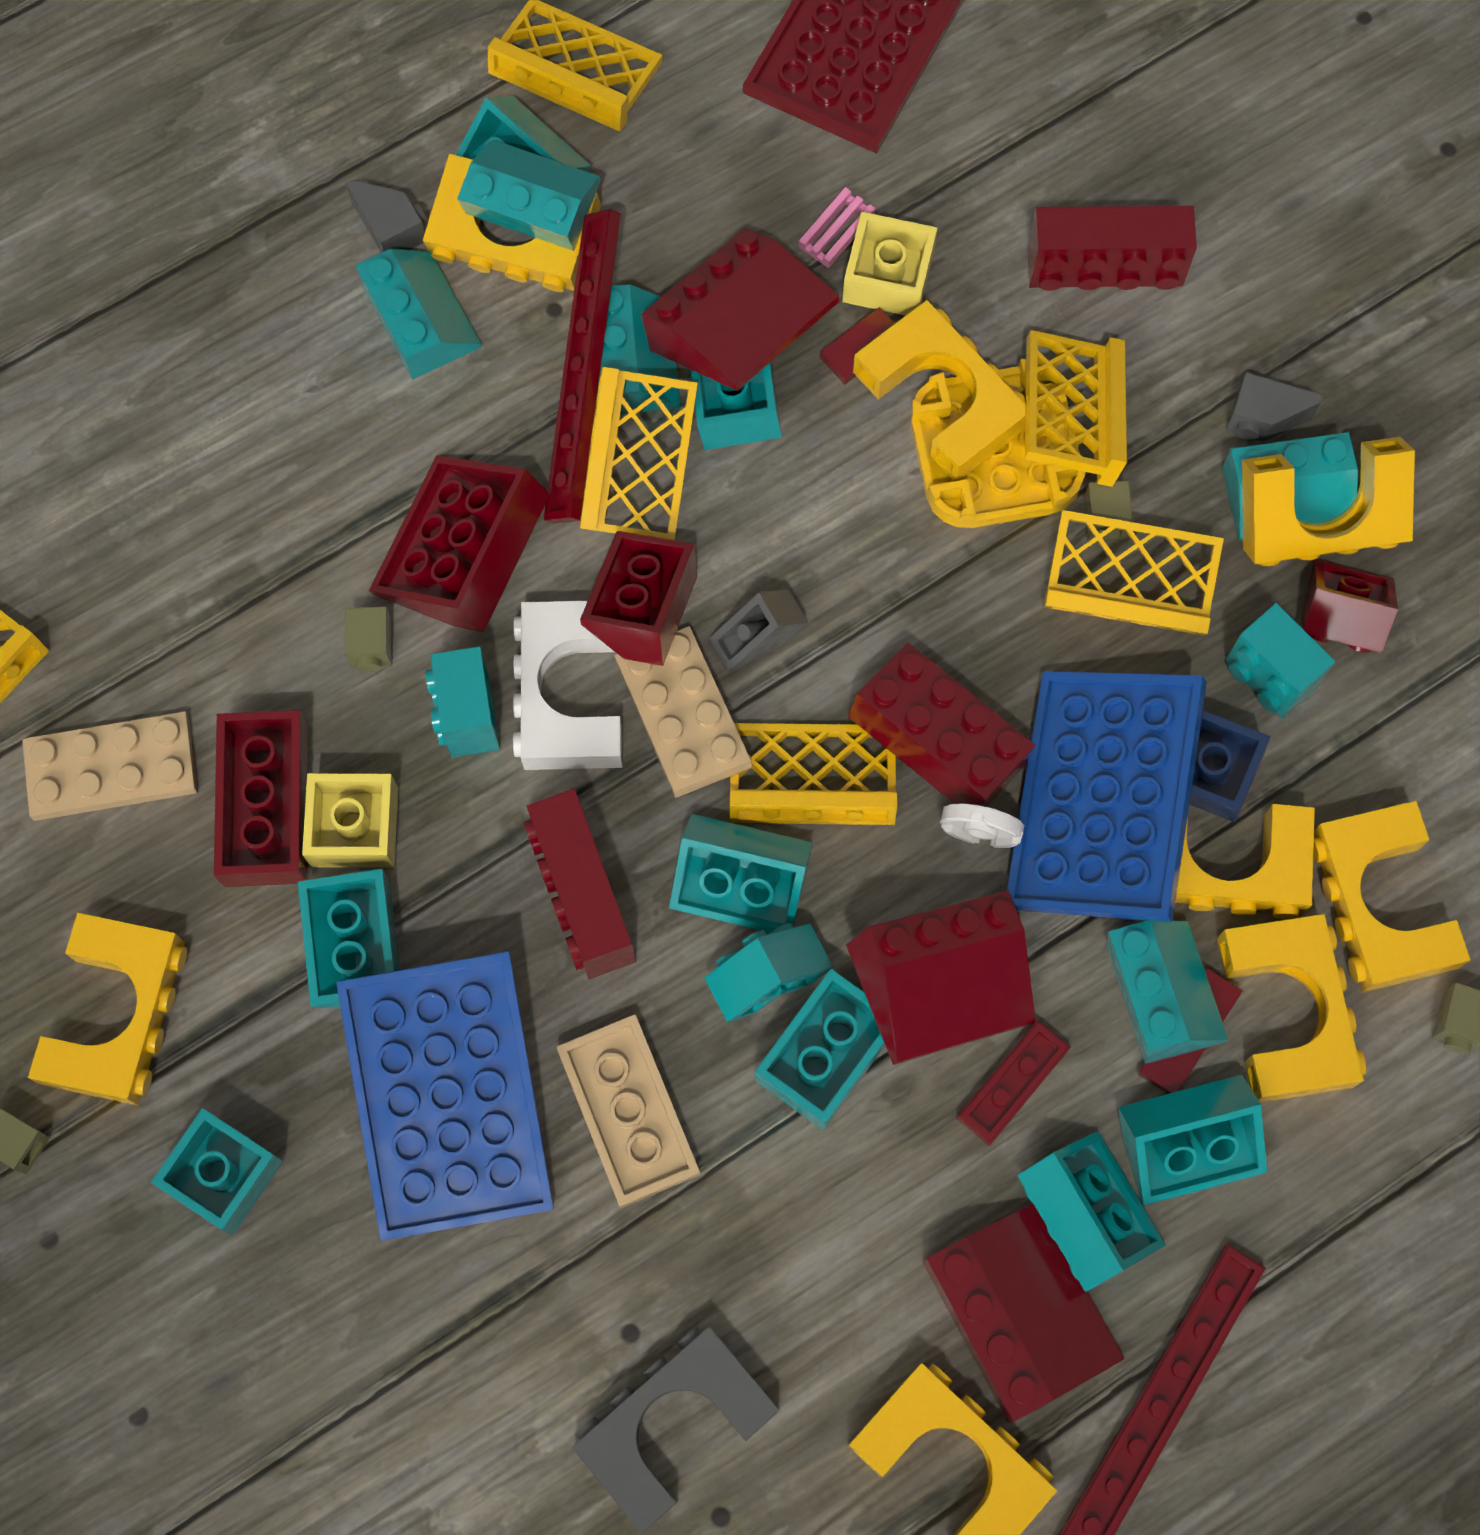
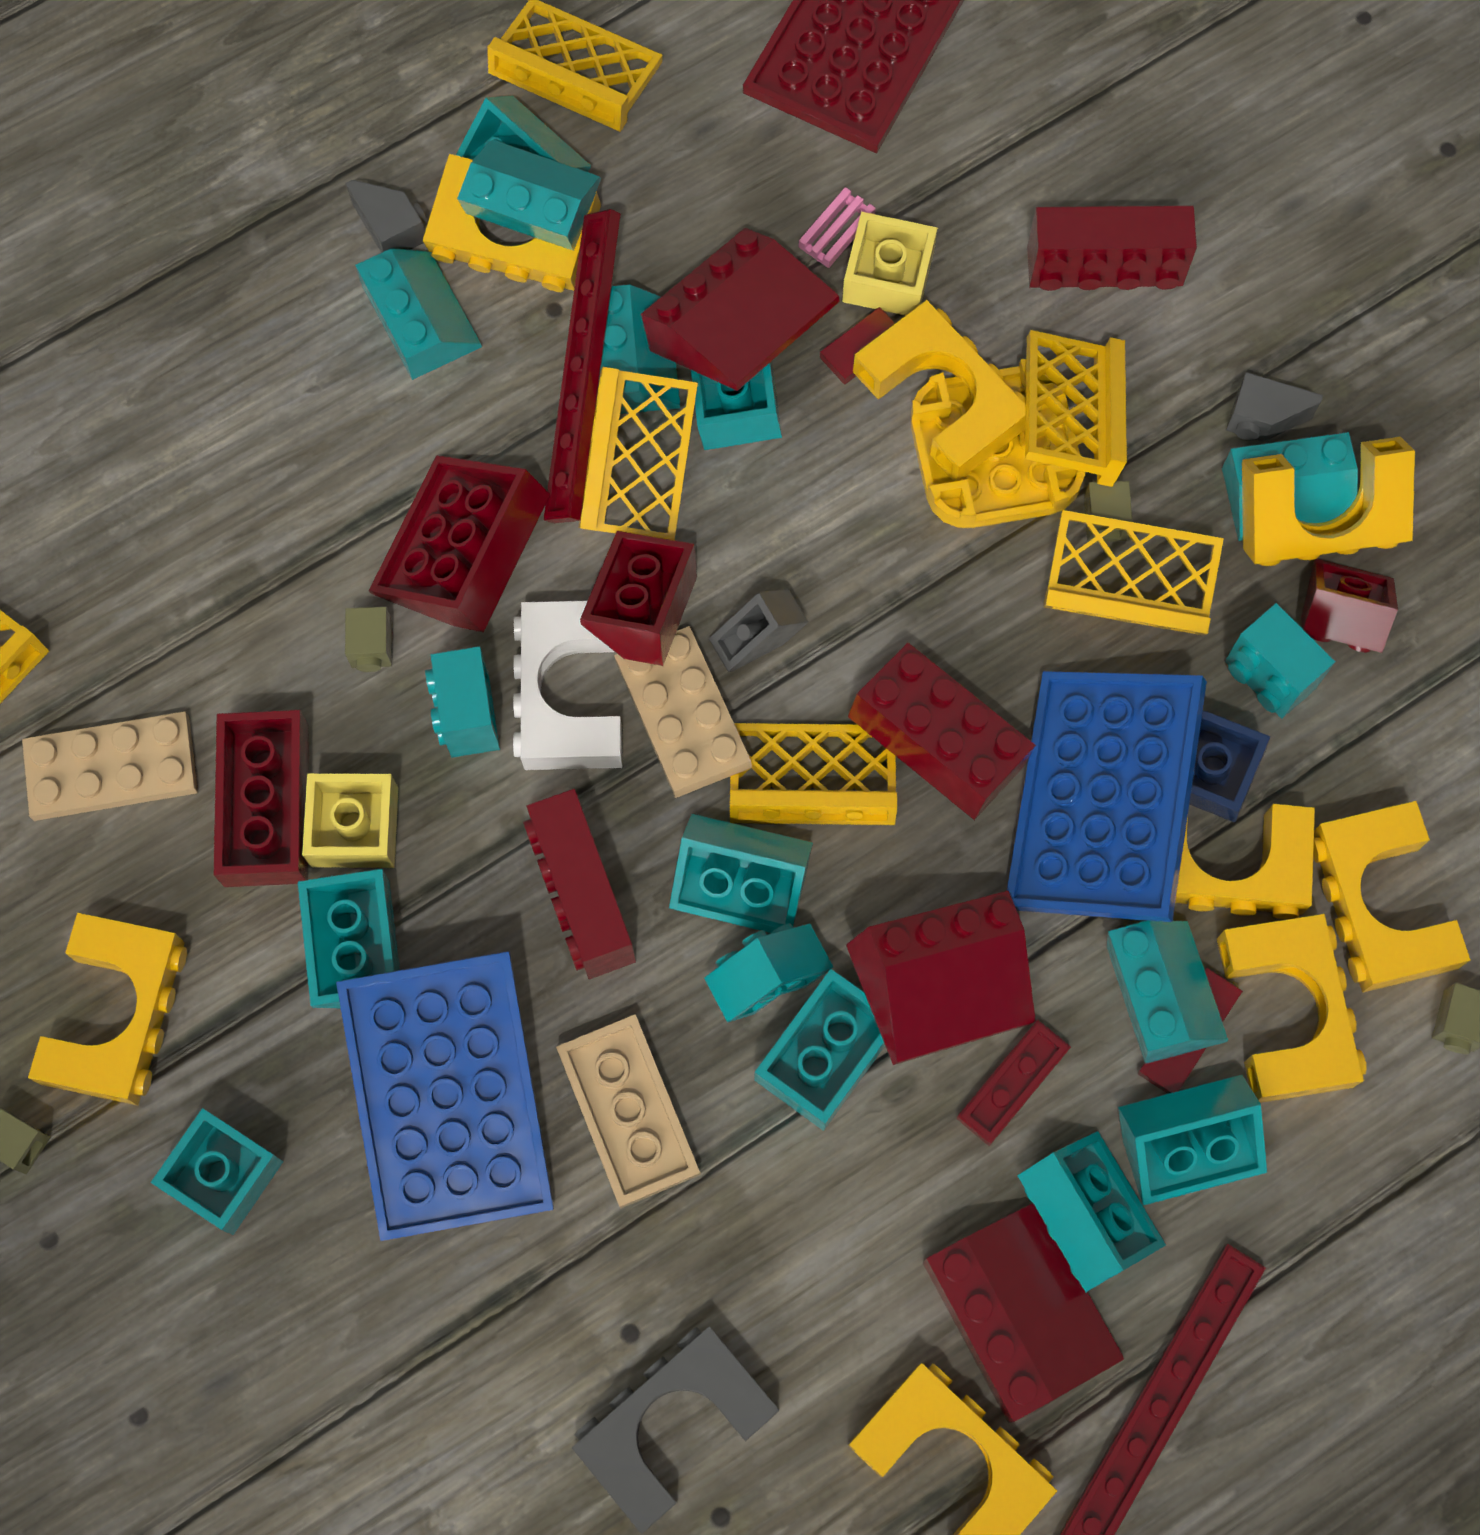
(979, 822): white tile -> none

